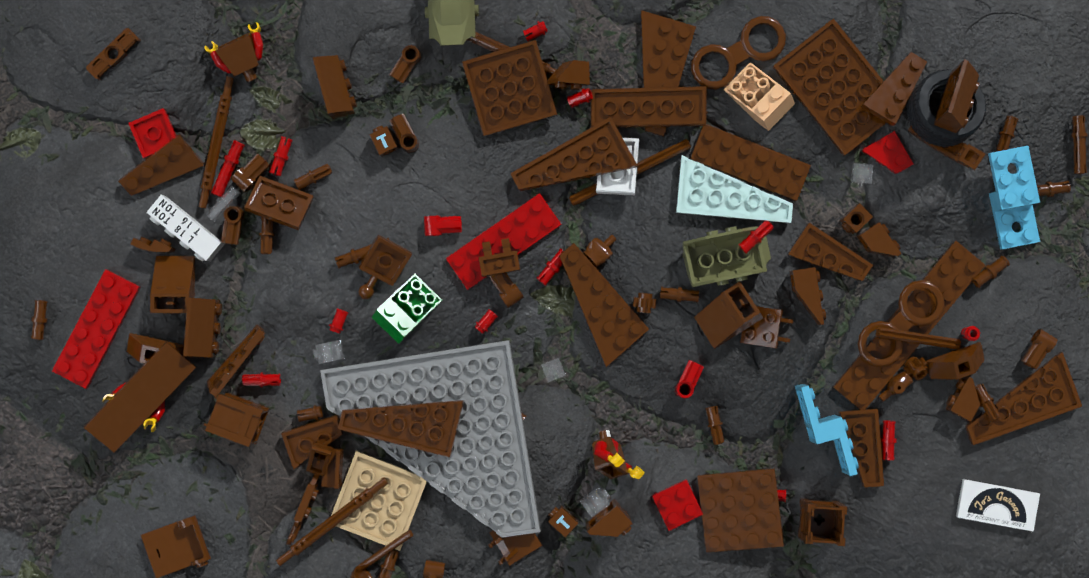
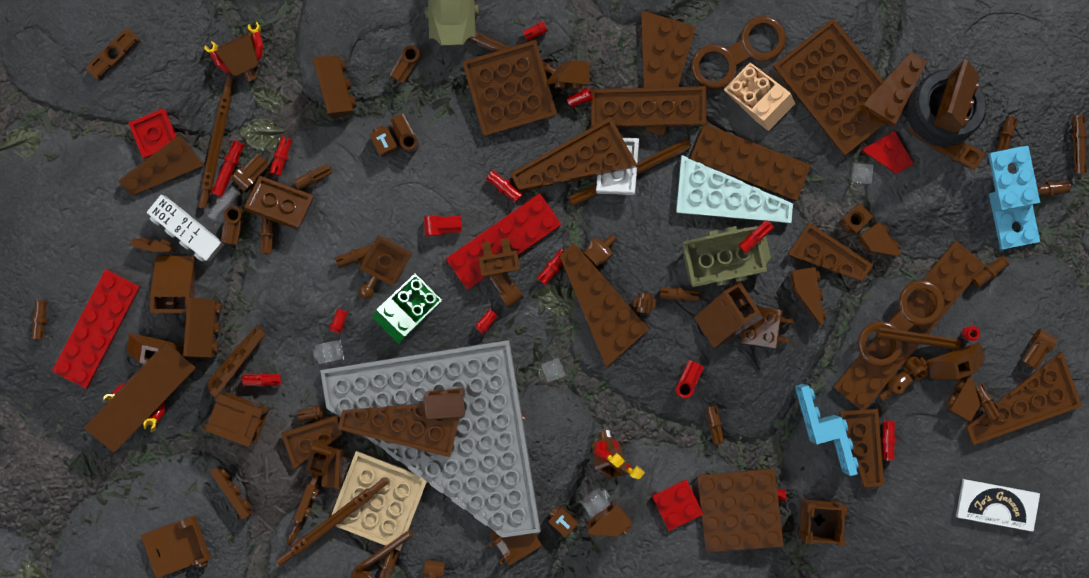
(232, 492): none -> reddish brown plate
(444, 403): none -> reddish brown panel
(504, 186): none -> red pin

